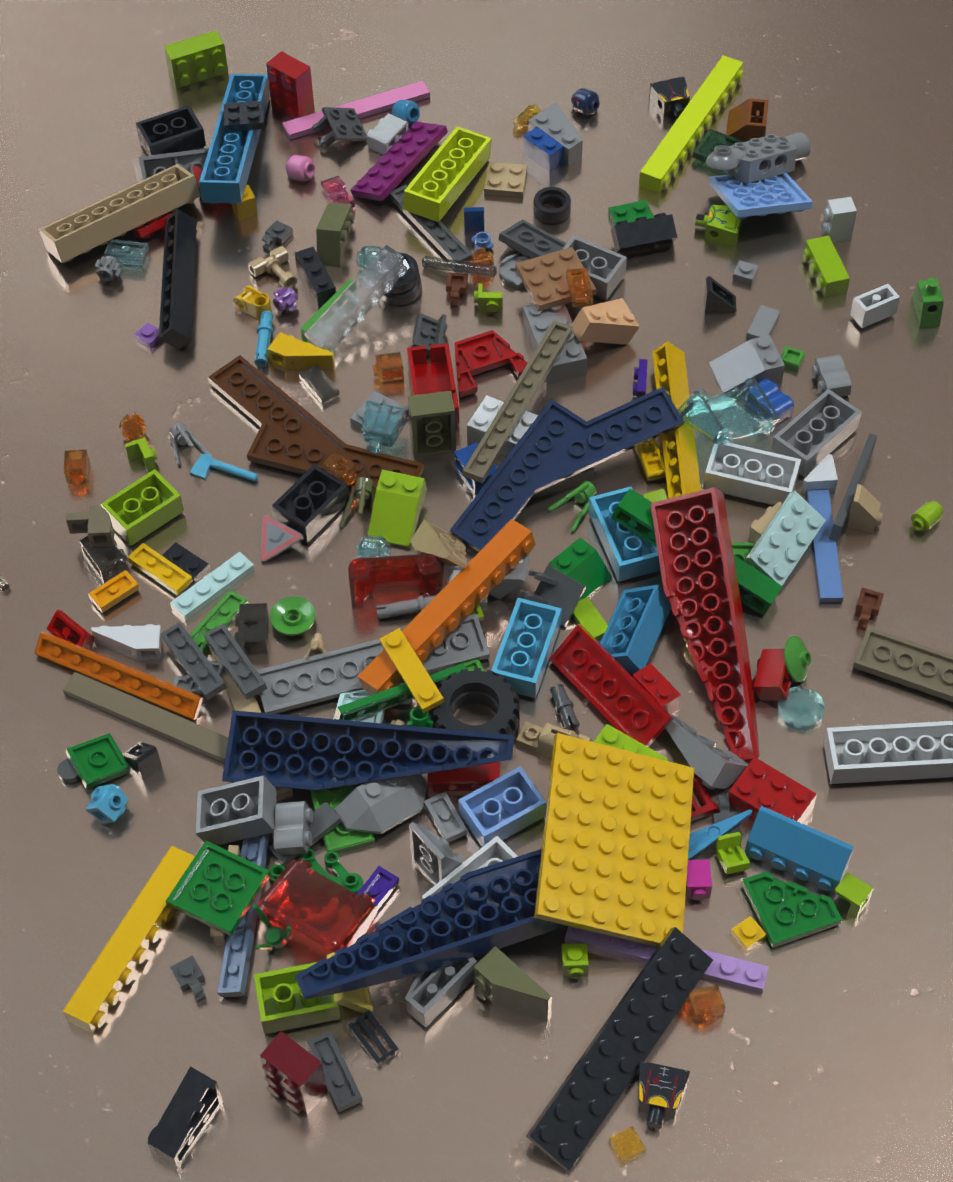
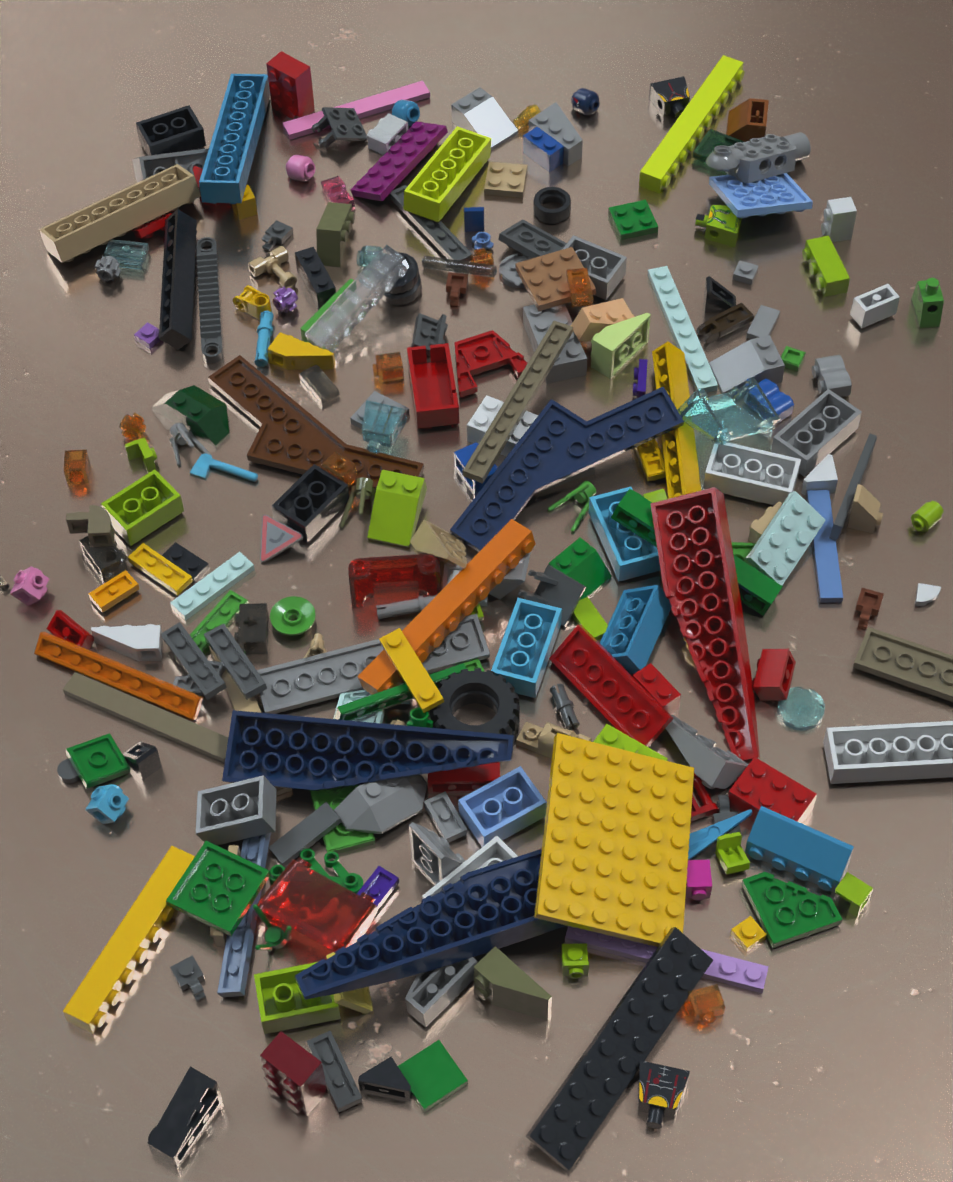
(29, 585): none -> bright pink brick
(196, 59): lime brick -> none
(198, 411): none -> dark green wedge
(209, 300): none -> dark grey gear
(243, 116): black plate -> none
(292, 828): light grey brick -> none
(361, 1021): black tile -> none
(373, 547): clear light blue head -> none
(385, 1080): none -> black slope
(432, 423): olive brick -> none
(432, 1075): none -> green tile
(484, 116): none -> slope
(488, 300): lime bracket -> none
(619, 344): none -> yellowish green slope
(627, 1145): clear yellow plate -> none
(643, 232): black brick -> none
(682, 329): none -> light aqua plate
(725, 322): none -> dark brown hinge
(797, 659): bright green dish -> none
(926, 594): none -> white tile

